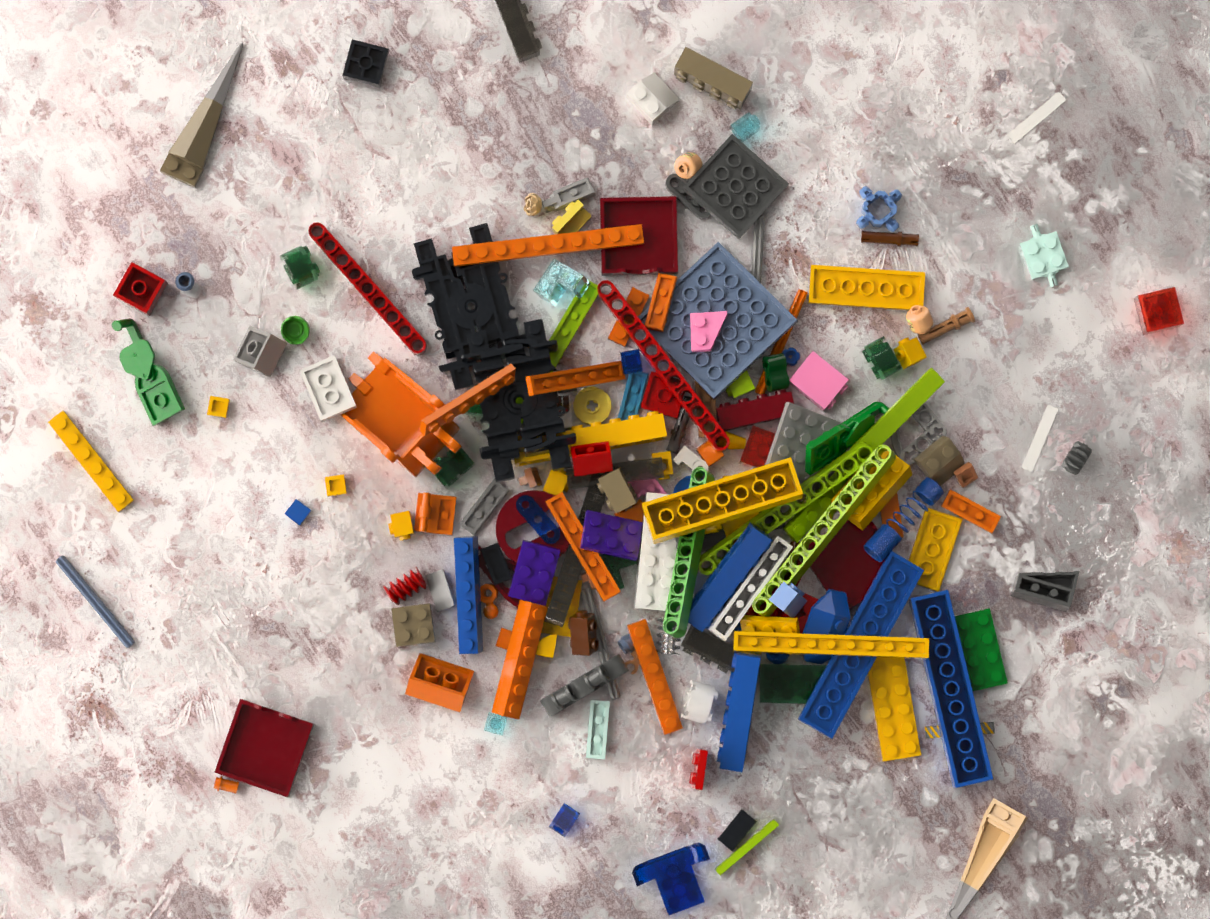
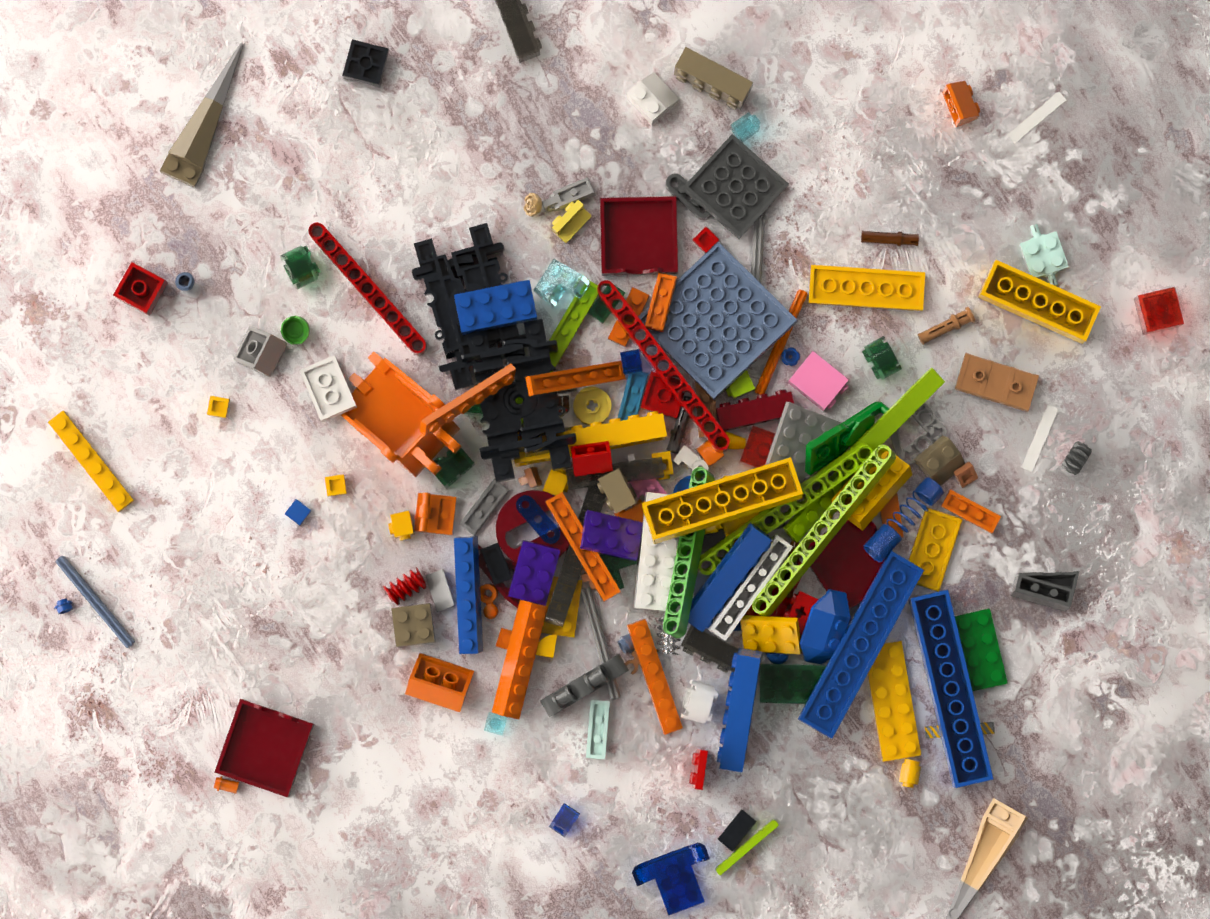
(63, 606): none -> blue plate
(151, 380): plate -> none
(495, 307): none -> blue brick
(547, 245): orange plate -> none
(583, 633): reddish brown brick -> none
(599, 309): none -> clear green plate
(687, 165): light nougat head -> none
(705, 240): none -> red plate
(705, 329): bright pink wing -> none
(775, 372): dark green axle -> none
(788, 599): brick -> none
(831, 644): yellow plate -> none
(894, 196): medium blue piece -> none
(909, 352): yellow brick -> none
(910, 773): none -> yellow brick
(919, 319): light nougat head -> none
(960, 103): none -> orange slope
(996, 382): none -> medium nougat container
(1039, 301): none -> yellow brick

